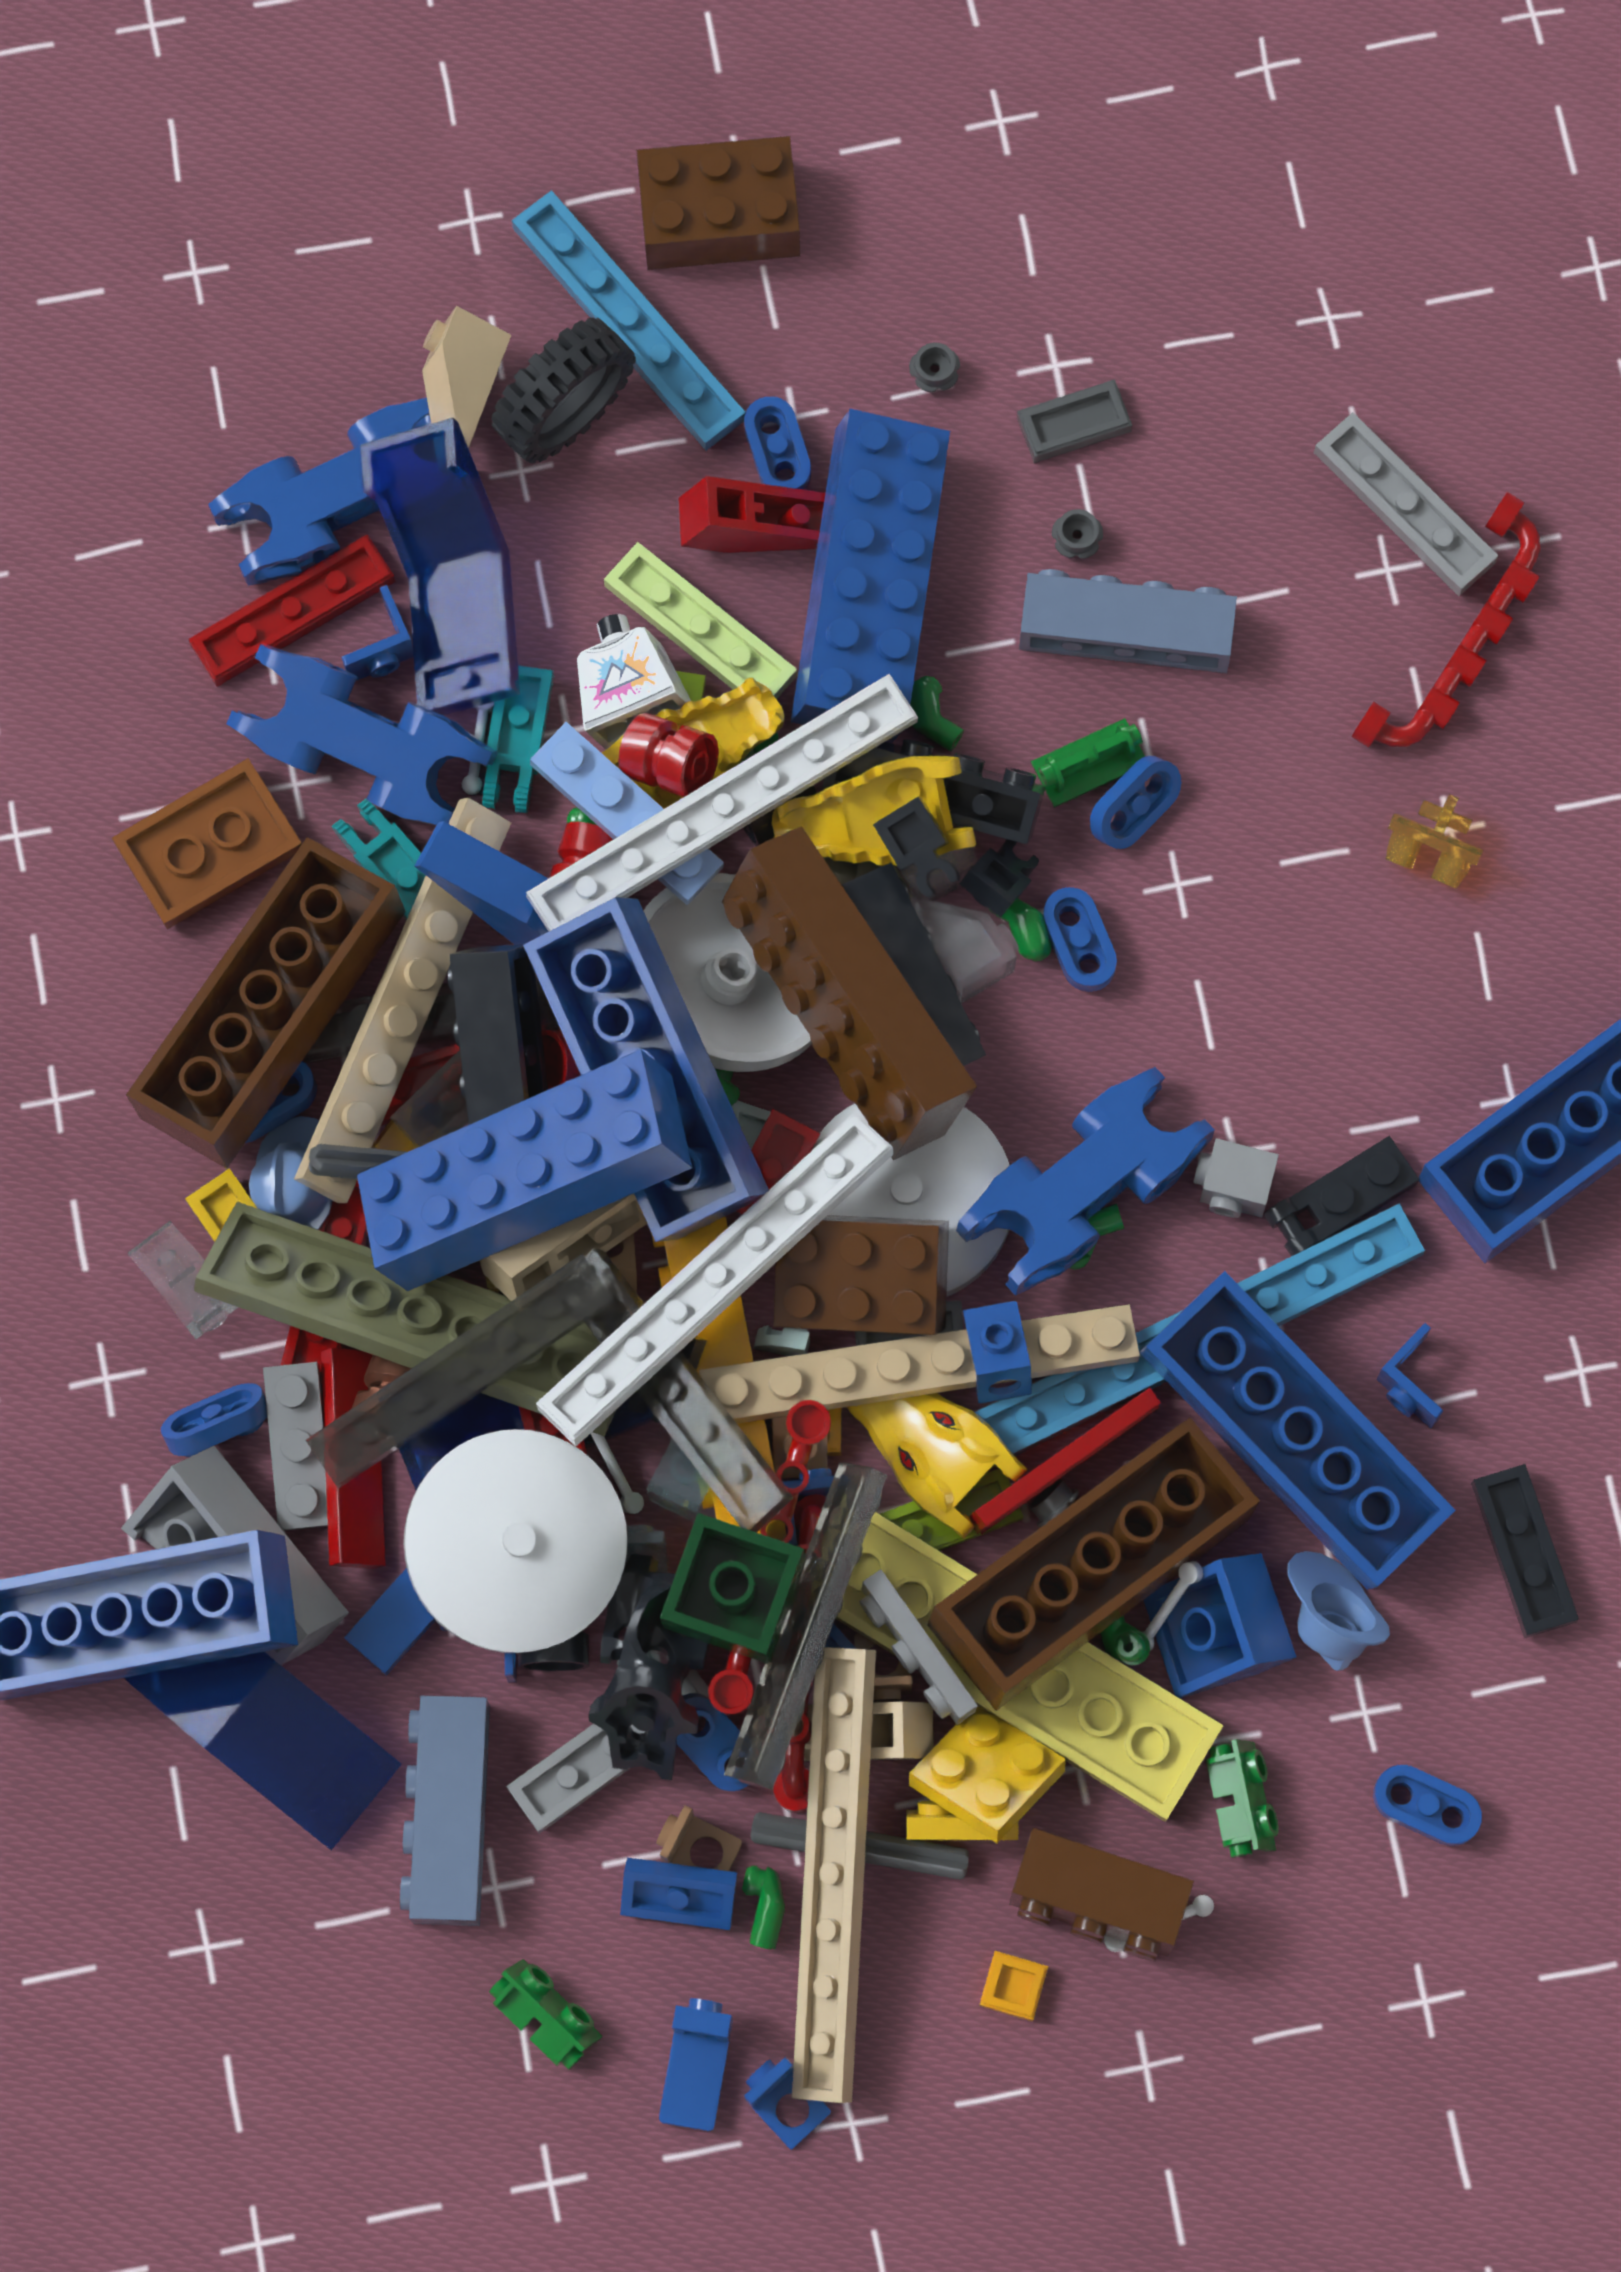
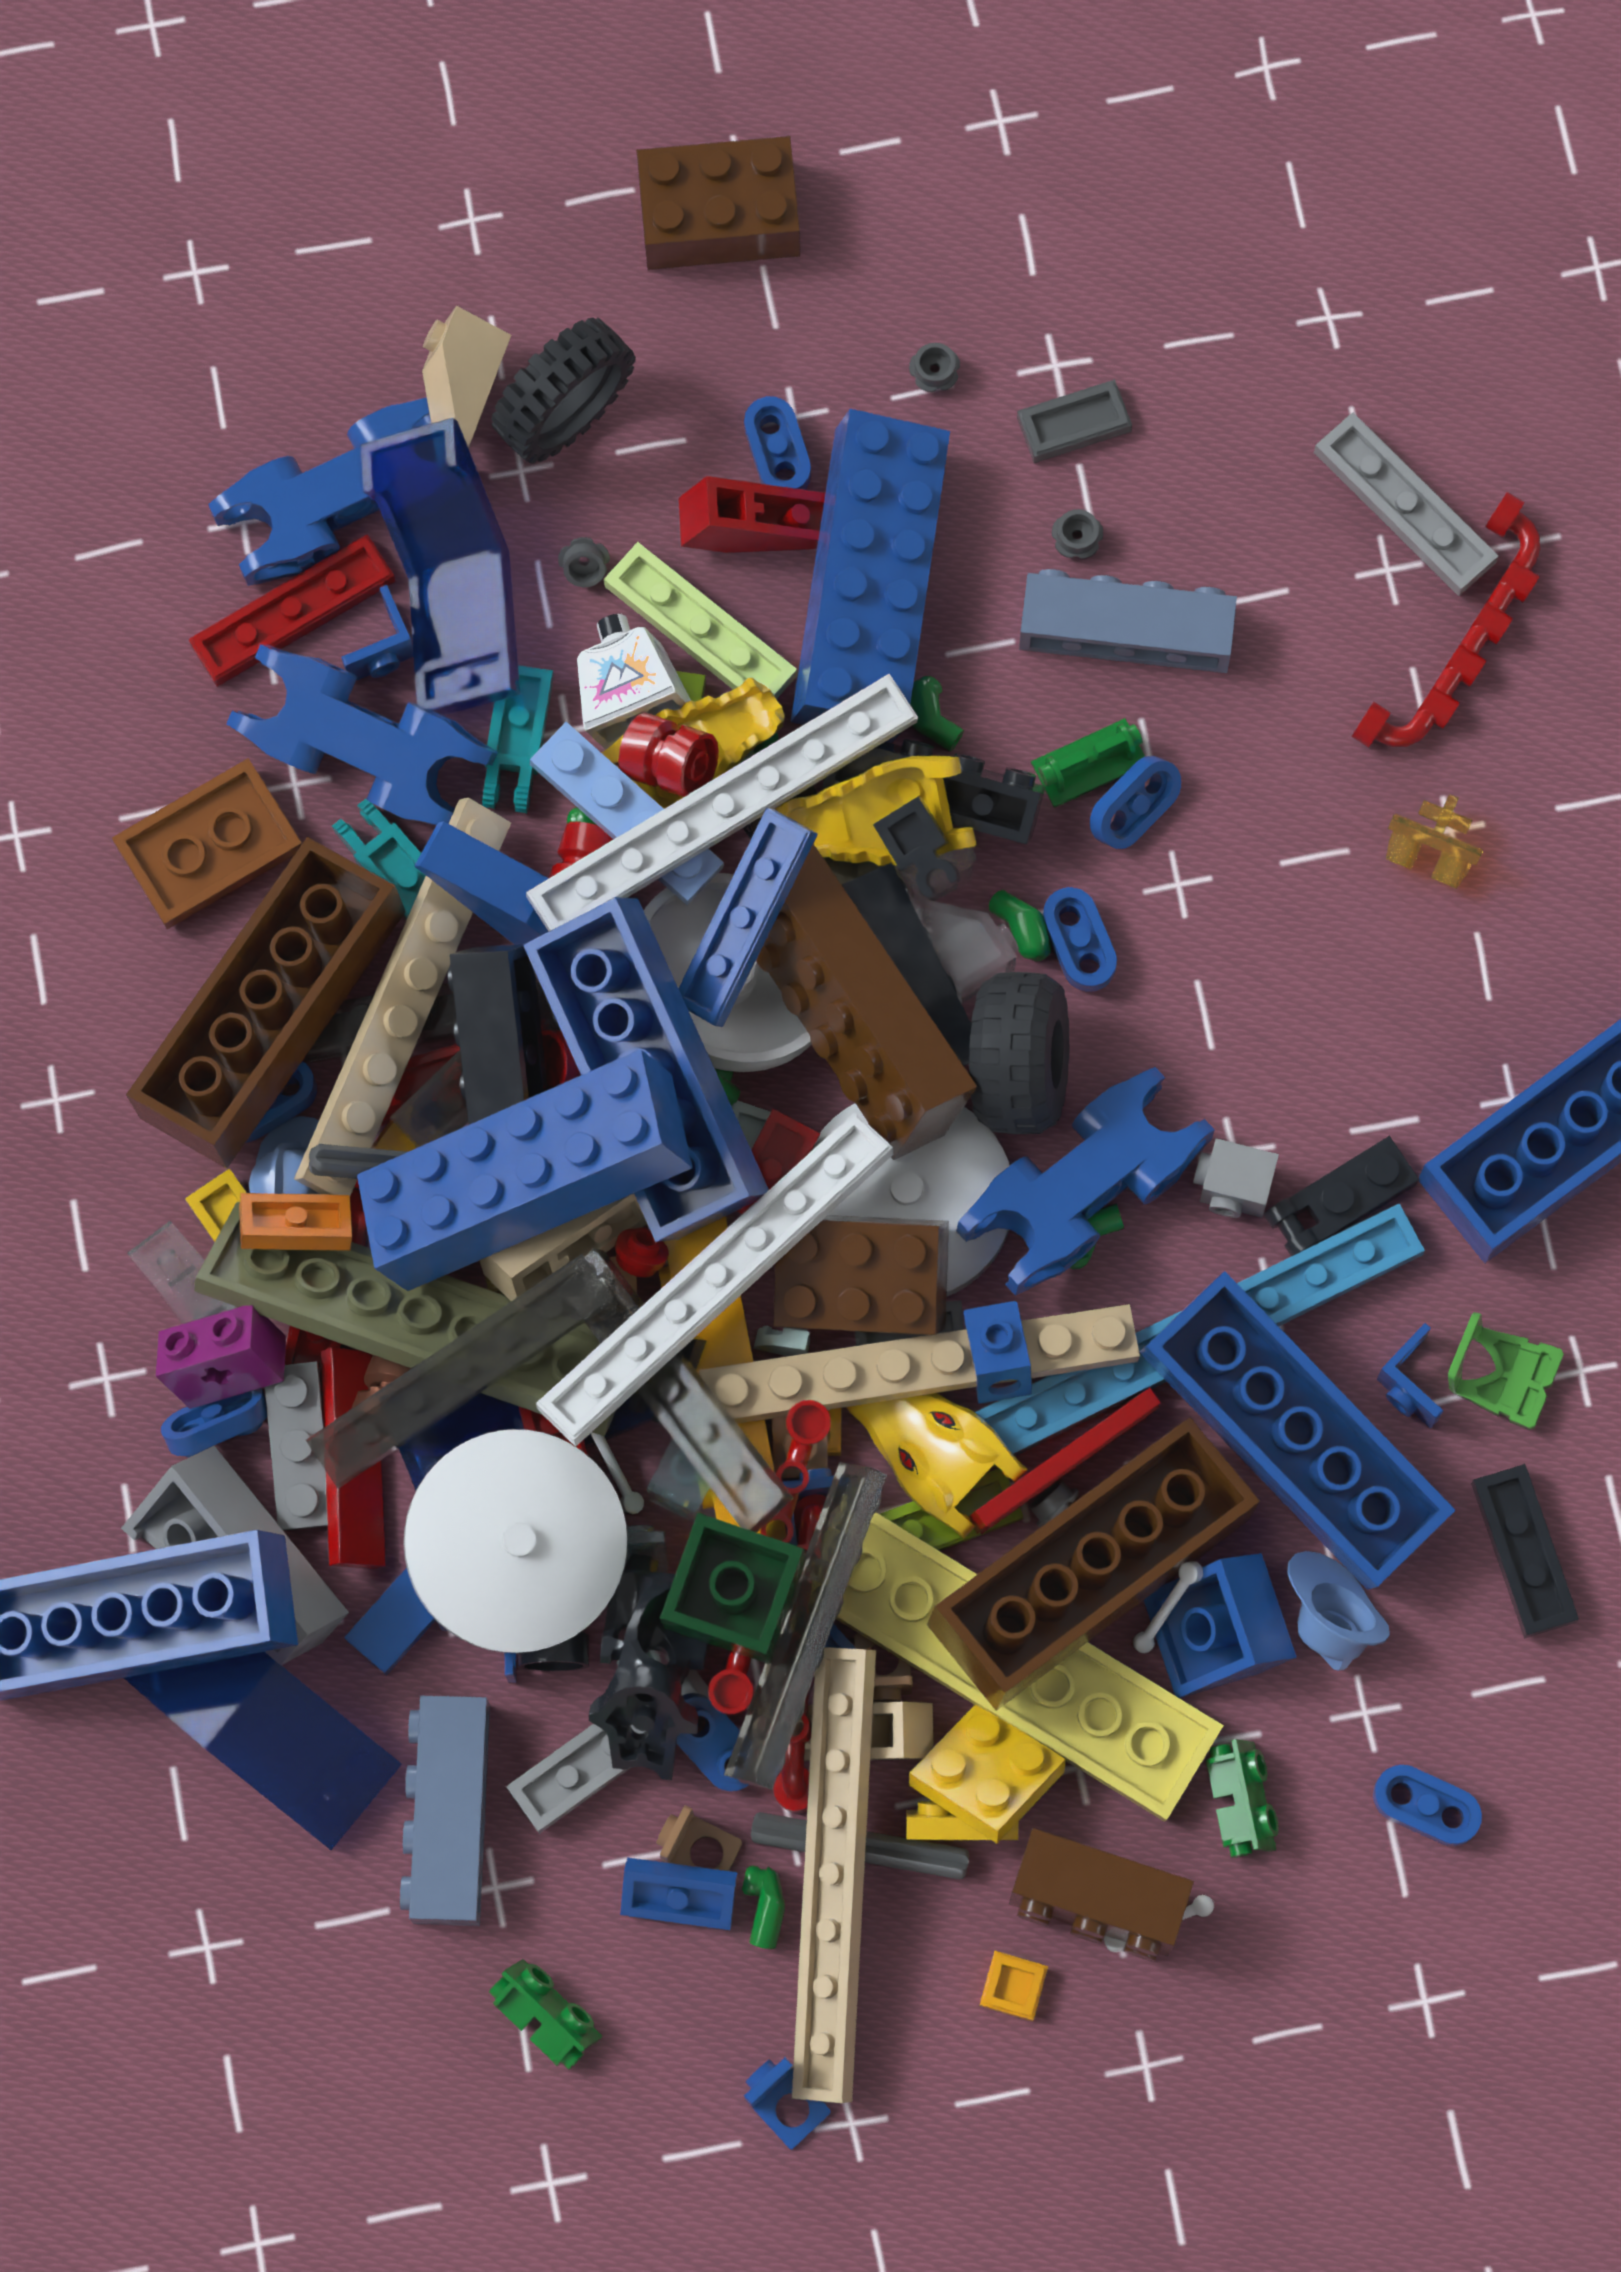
(220, 1356): none -> magenta brick
(295, 1221): none -> orange plate
(472, 783): white hinge -> none
(584, 573): none -> dark grey plate
(611, 296): dark azure plate -> none
(639, 1252): none -> red plate
(696, 2065): blue bracket -> none
(745, 916): none -> blue tile
(916, 1649): light grey plate -> none
(999, 878): black plate -> none
(1019, 1052): none -> black tyre
(1125, 1642): green arm -> none
(1519, 1377): none -> bright green piece

